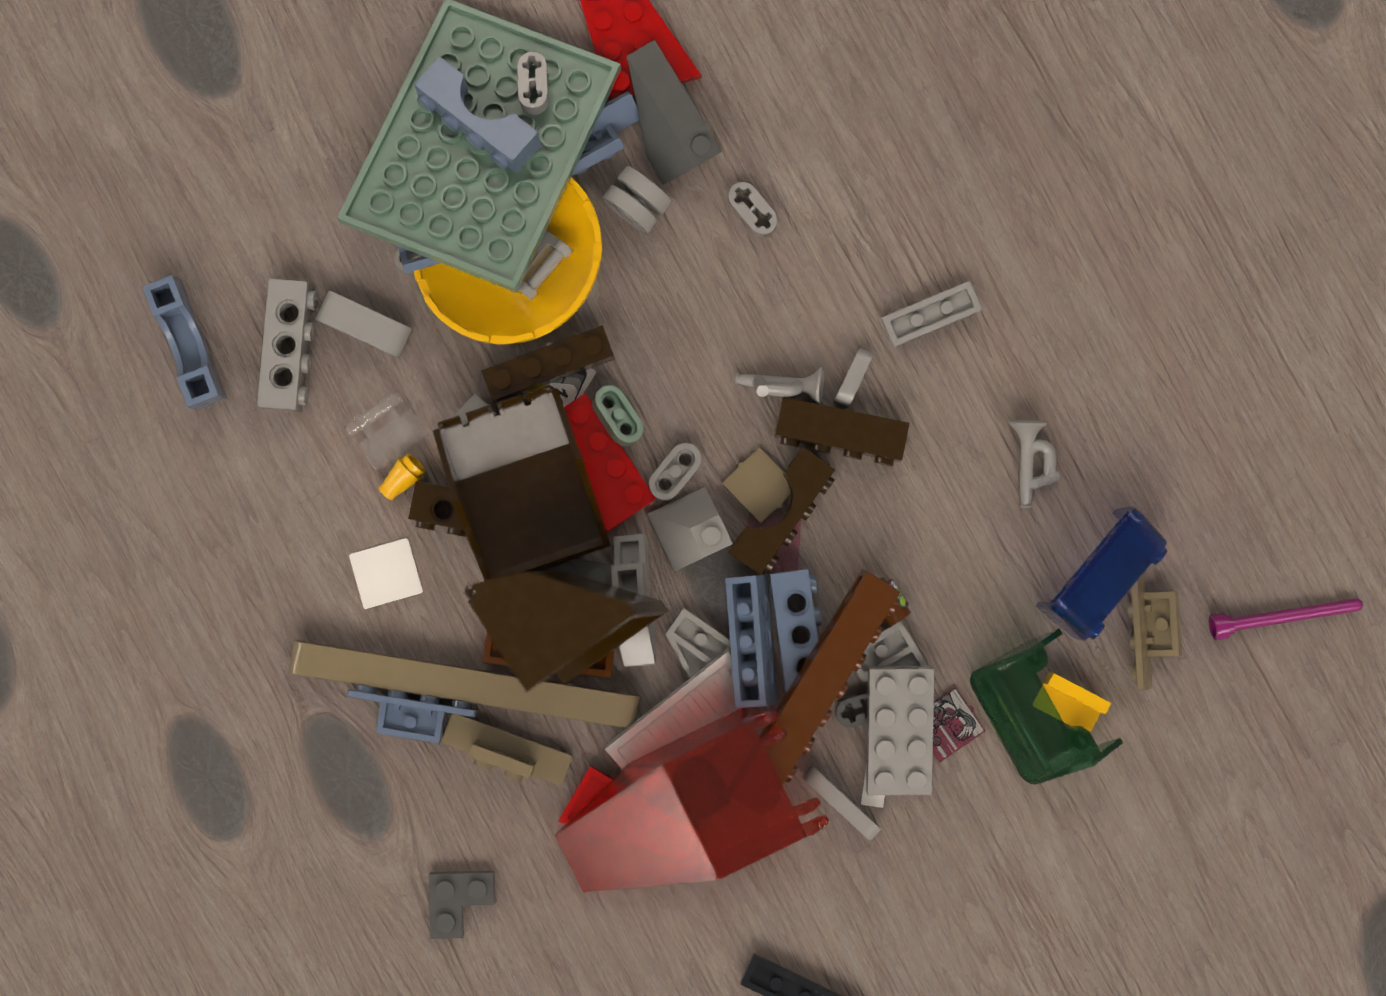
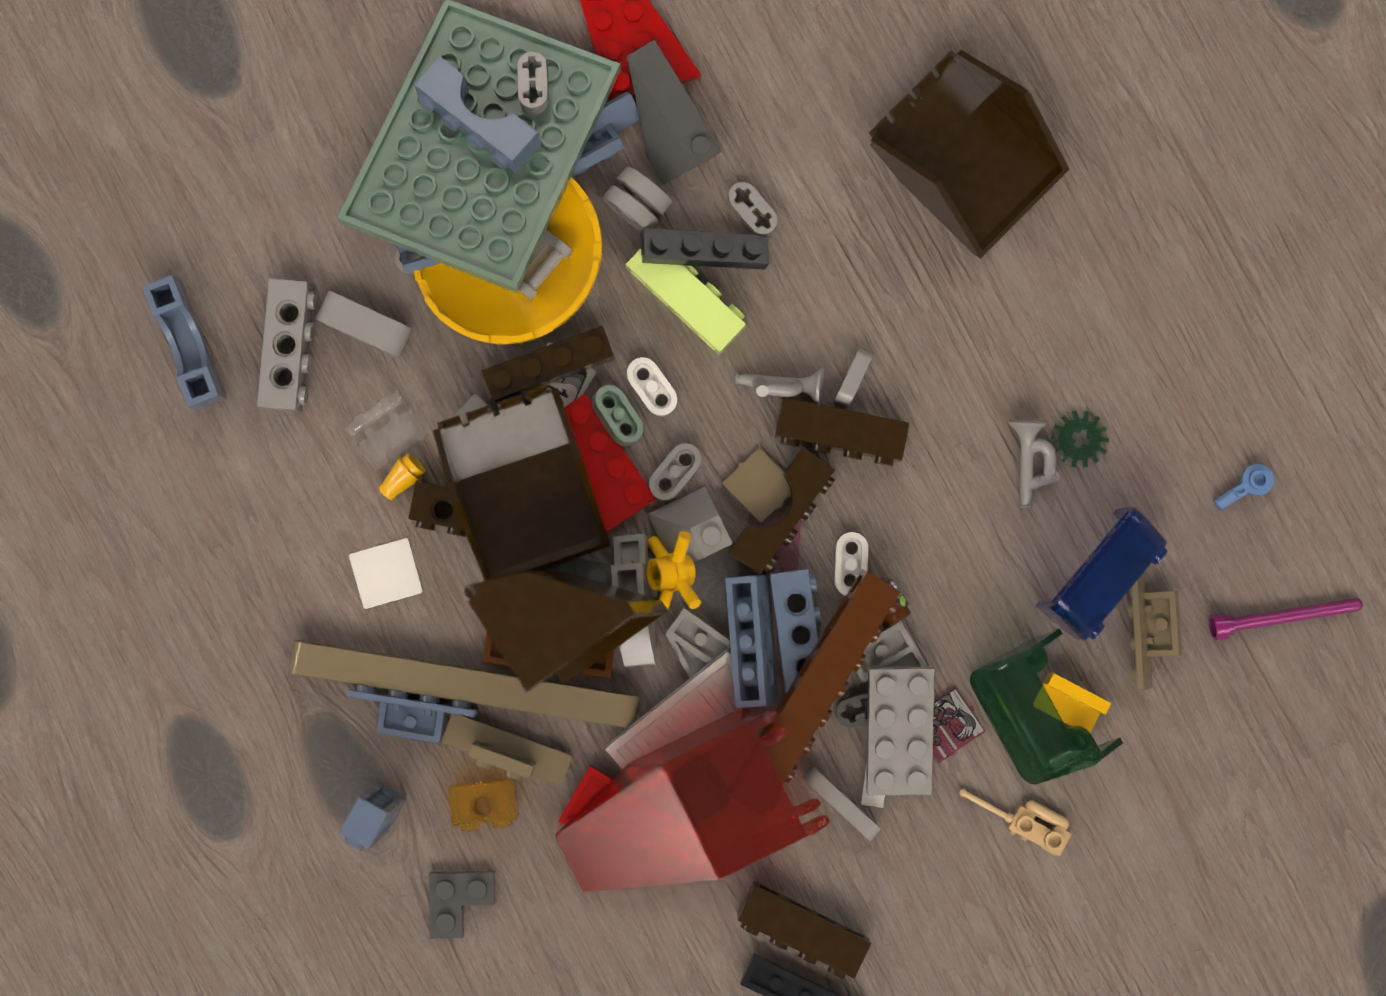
(372, 816): none -> sand blue brick
(463, 803): none -> clear yellow brick
(653, 386): none -> white plate
(672, 571): none -> yellow bar
(690, 301): none -> yellowish green brick
(704, 248): none -> black plate
(803, 930): none -> dark brown brick
(848, 563): none -> white plate
(931, 314): light grey plate -> none
(971, 150): none -> dark brown windscreen
(1023, 823): none -> tan piece
(1067, 442): none -> clear green gear
(1255, 480): none -> medium blue plate

